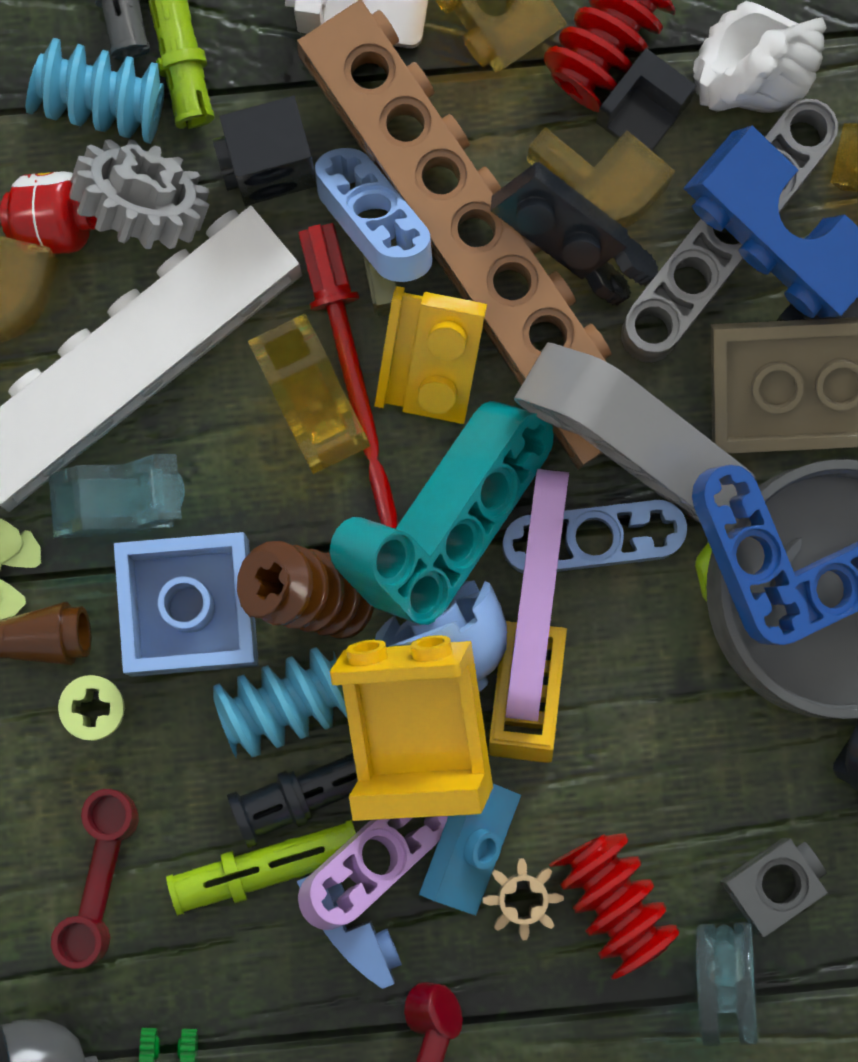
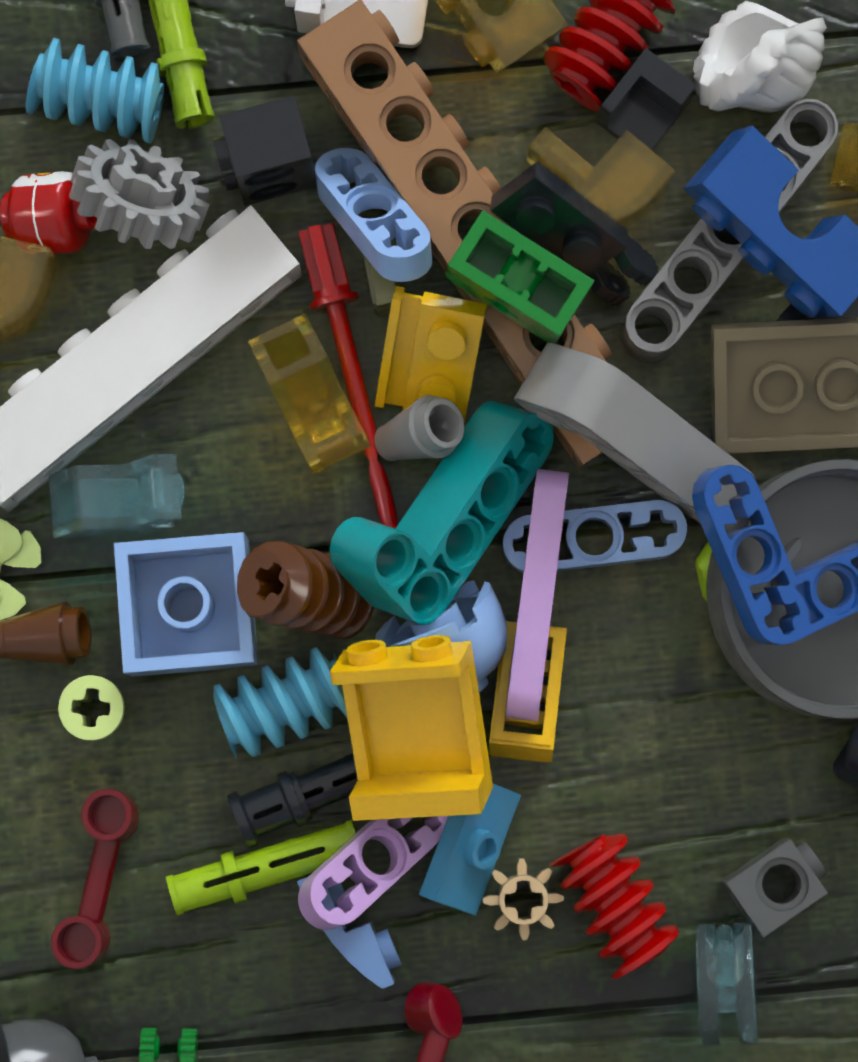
(421, 431): none -> light grey cone
(518, 278): none -> green brick

